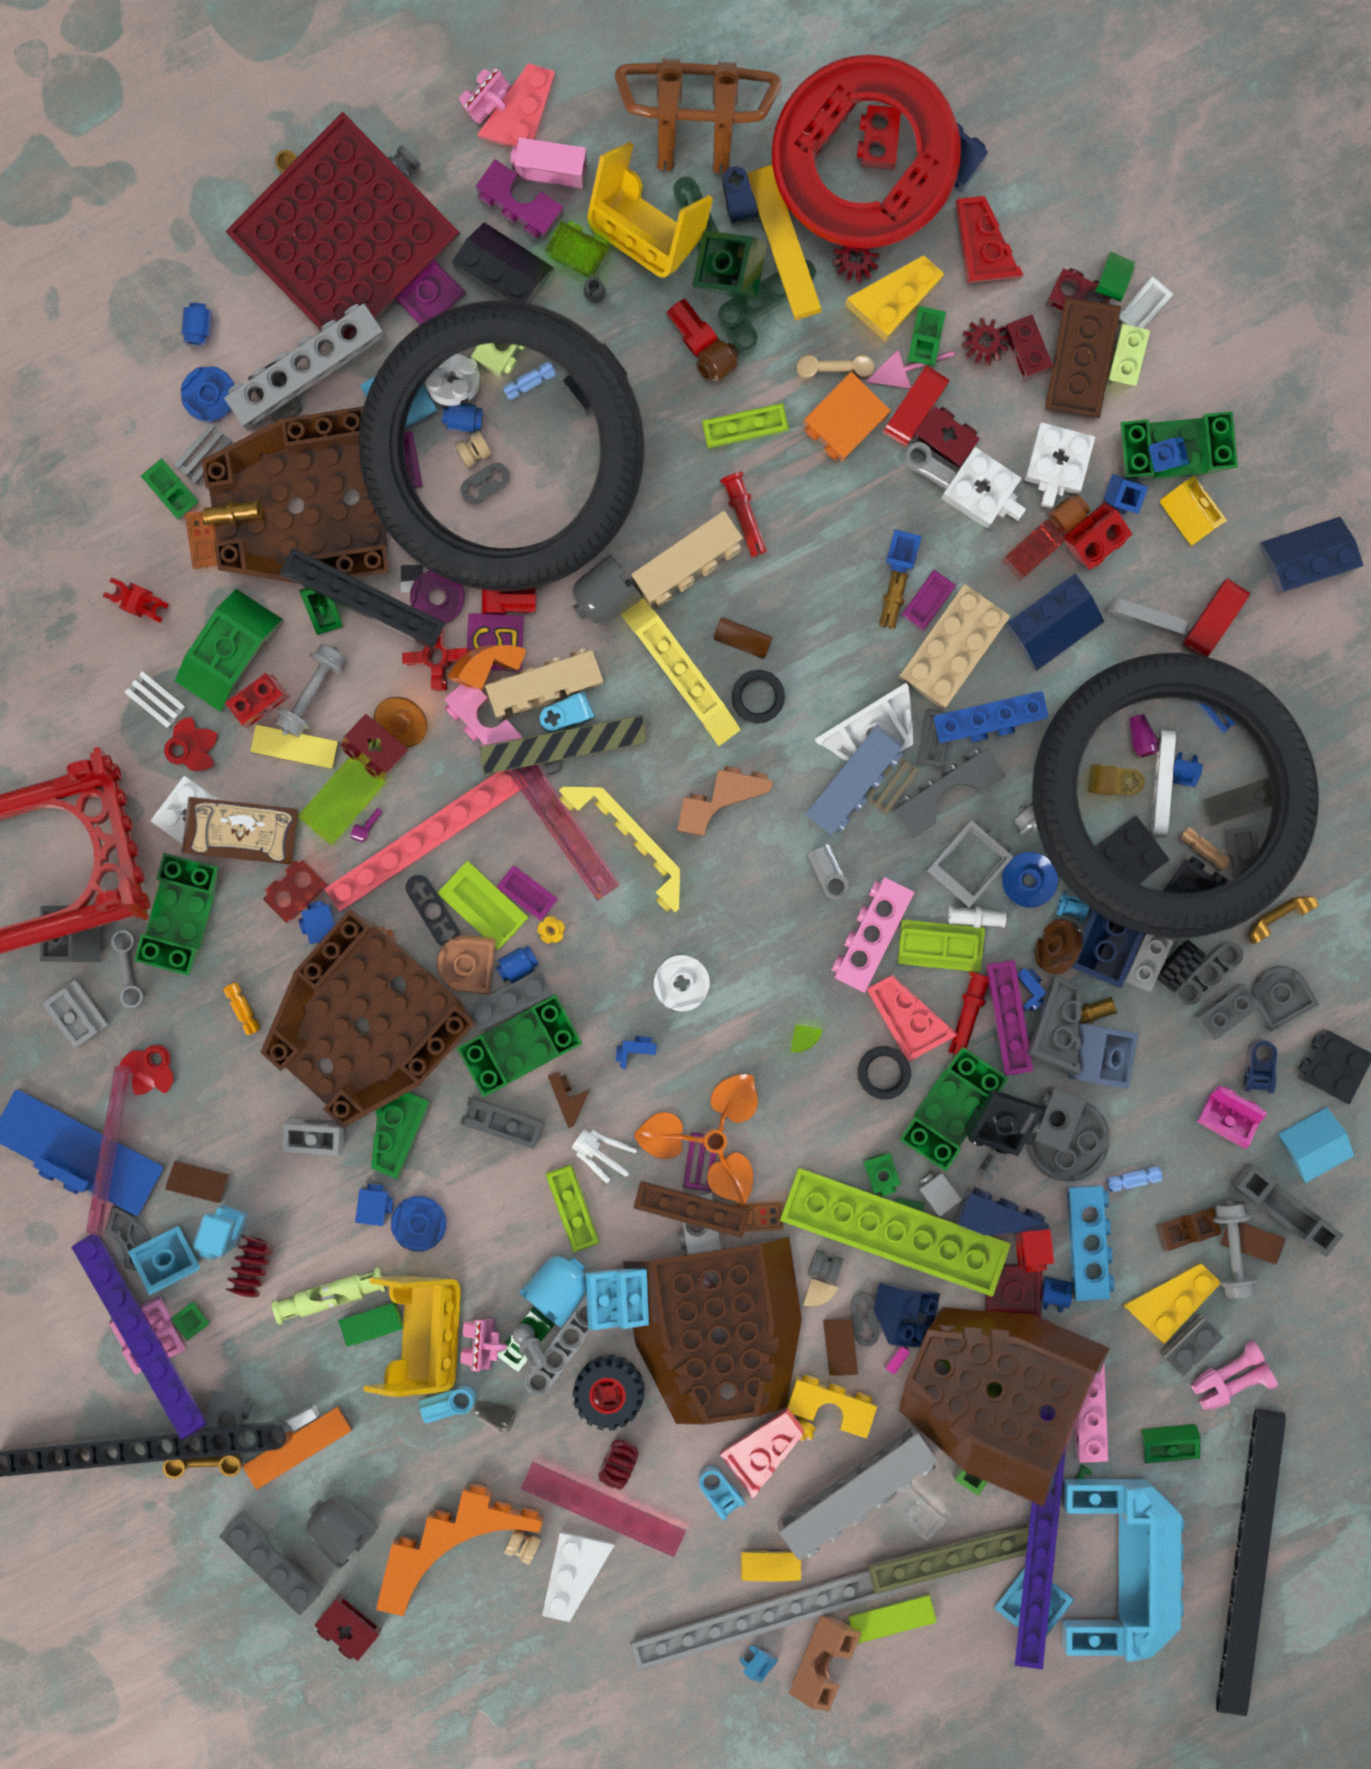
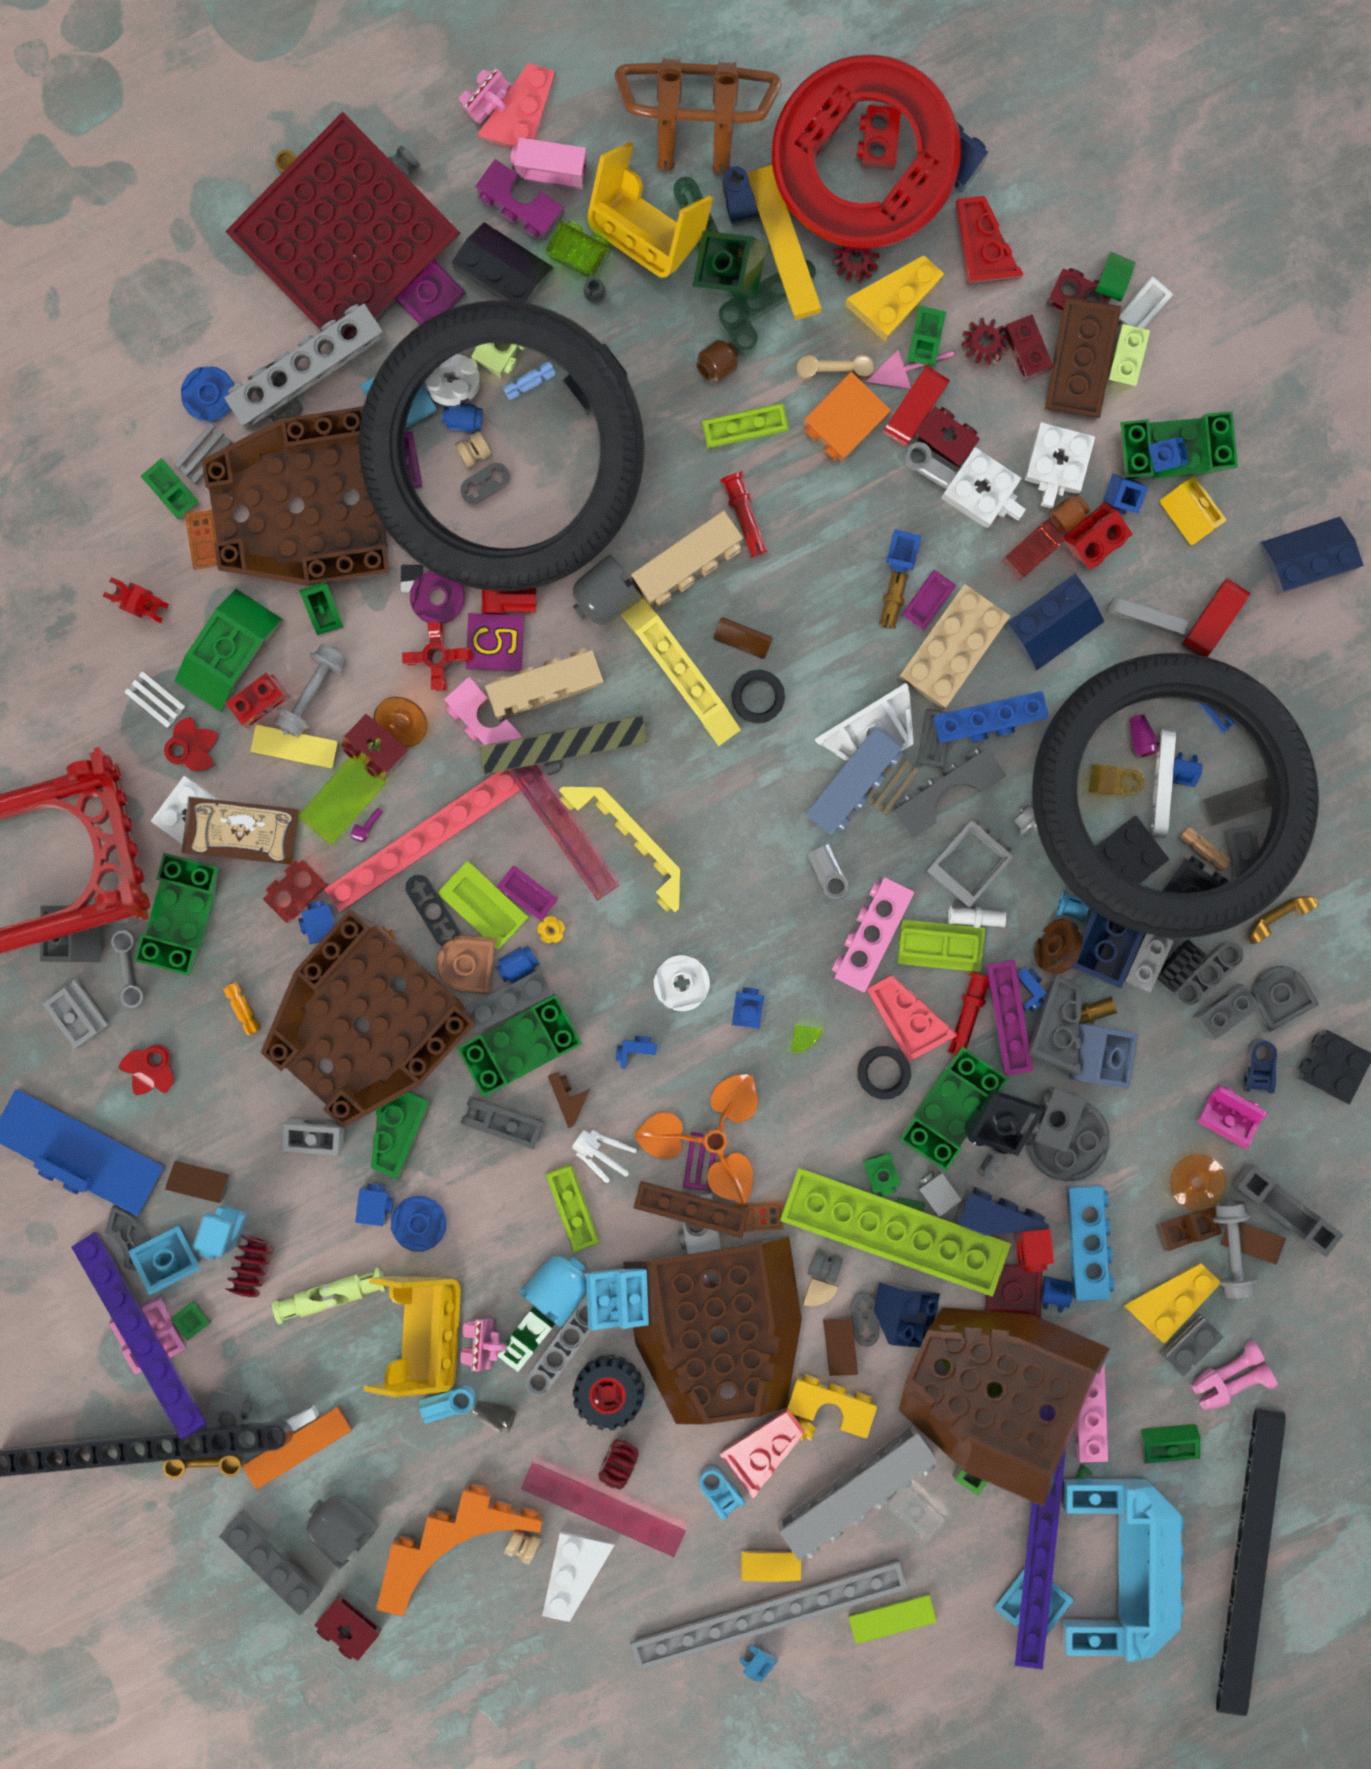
(108, 1149): clear pink tile -> none
(196, 324): blue brick -> none
(232, 512): pearl gold pin -> none
(362, 598): black tile -> none
(371, 1324): green slope -> none
(475, 665): orange brick -> none
(529, 1346): light grey axle -> none
(571, 710): medium azure piece -> none
(695, 332): red piece -> none
(729, 789): nougat arch -> none
(748, 1008): none -> blue bracket
(812, 1682): nougat arch -> none
(896, 1359): dark pink tile -> none
(949, 1559): olive tile -> none
(1044, 878): blue dish -> none
(1134, 1179): light blue axle -> none
(1212, 1182): none -> clear orange dish
(1316, 1144): medium azure slope -> none

